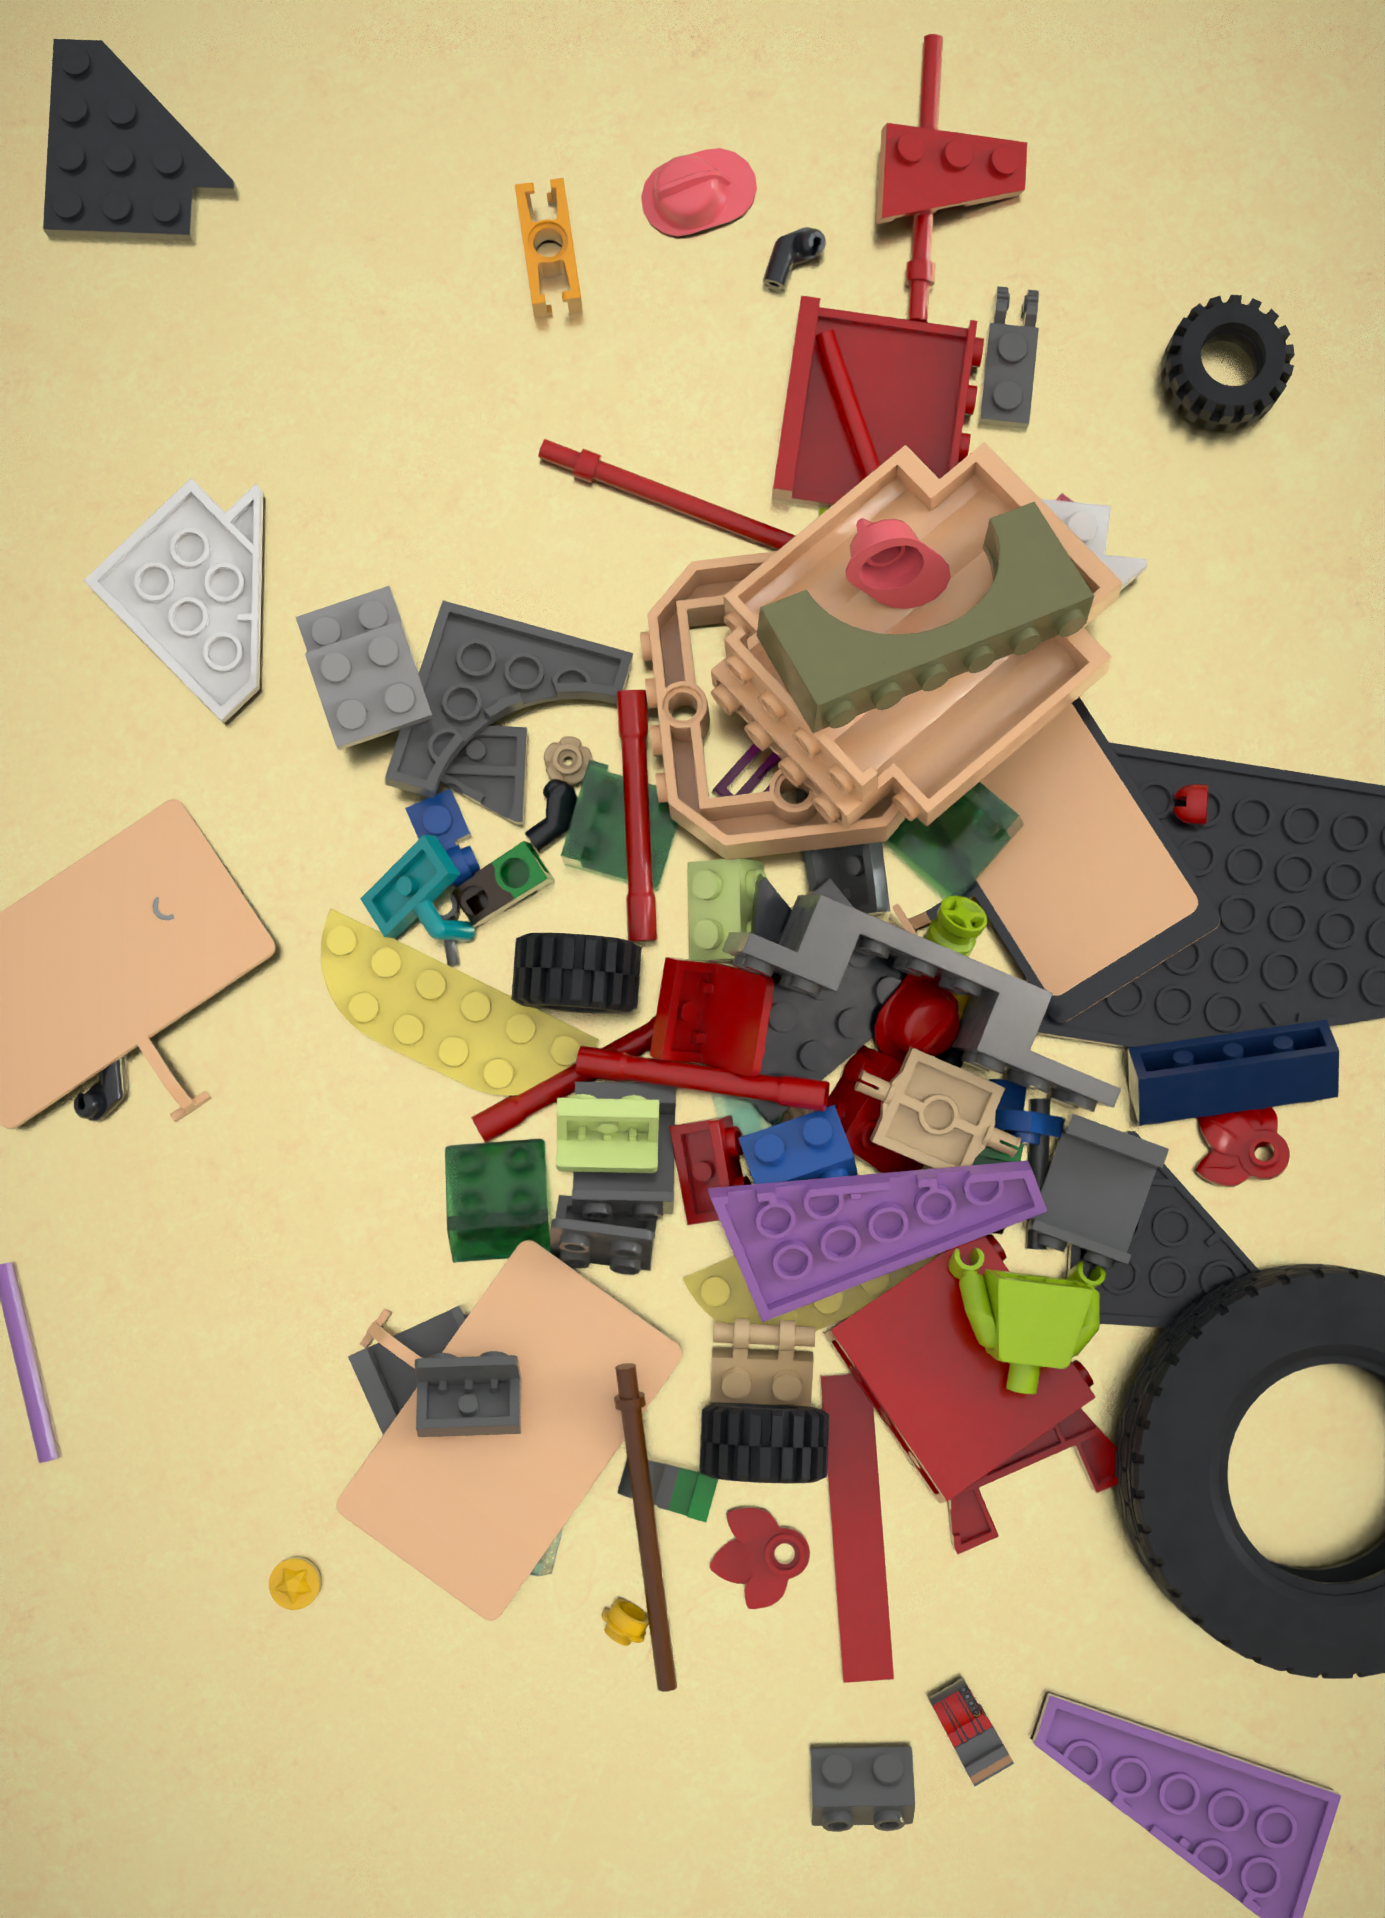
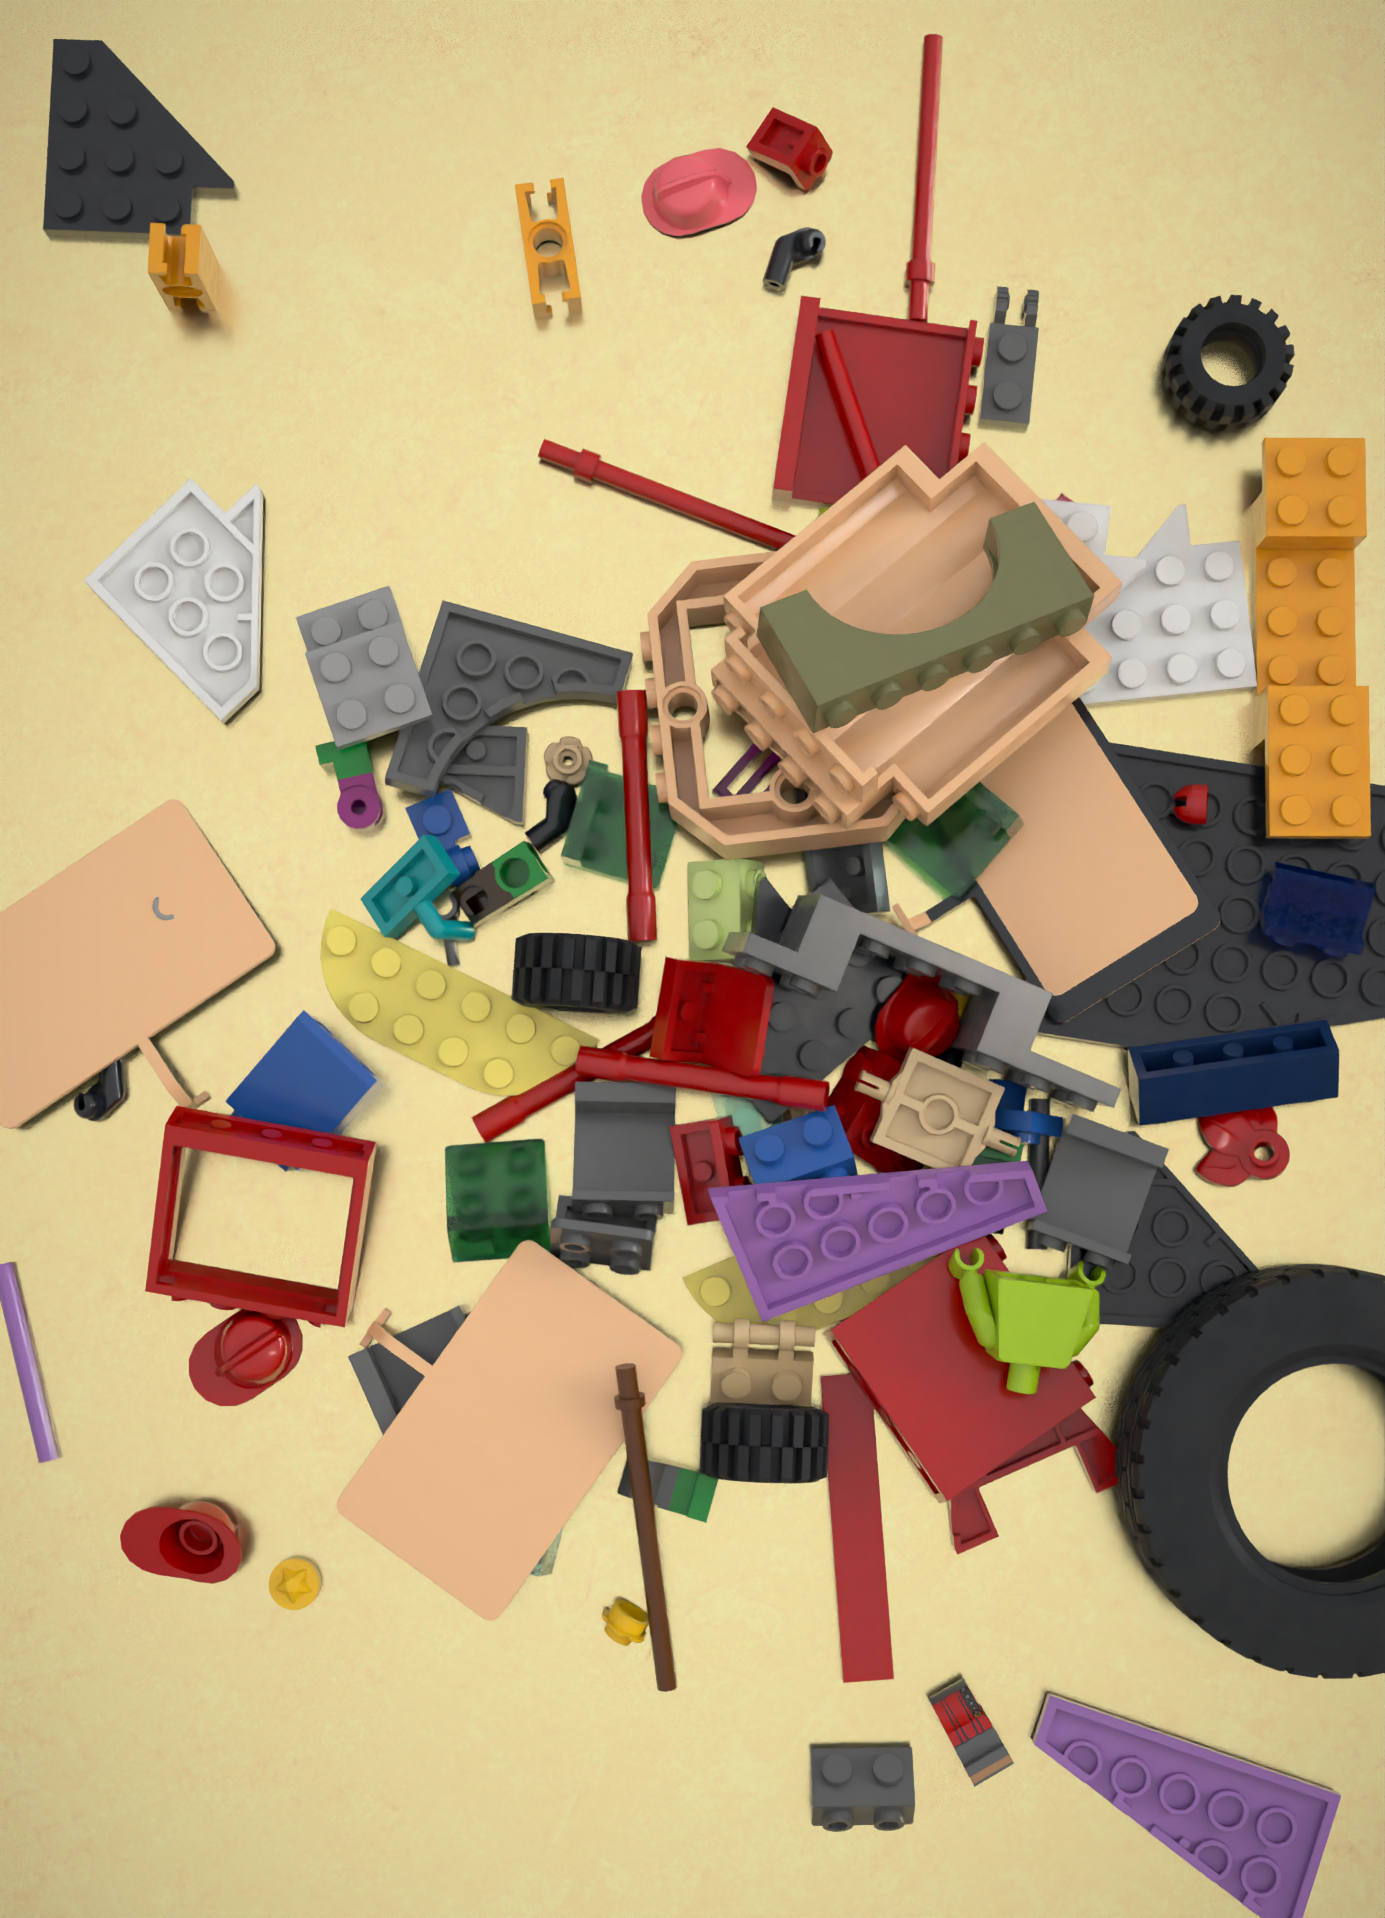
(183, 266): none -> light orange piece
(184, 1542): none -> red piece
(244, 1357): none -> red piece
(271, 1144): none -> red window
(306, 1082): none -> blue slope
(360, 797): none -> leg
(468, 1395): dark grey bracket -> none
(607, 1134): yellowish green bracket -> none
(752, 1558): red plate -> none
(791, 147): none -> red bracket
(895, 565): coral piece -> none
(944, 169): red wing -> none
(957, 924): lime wheel -> none
(1177, 624): none -> white wing
(1305, 639): none -> light orange bracket
(1316, 909): none -> clear blue bracket

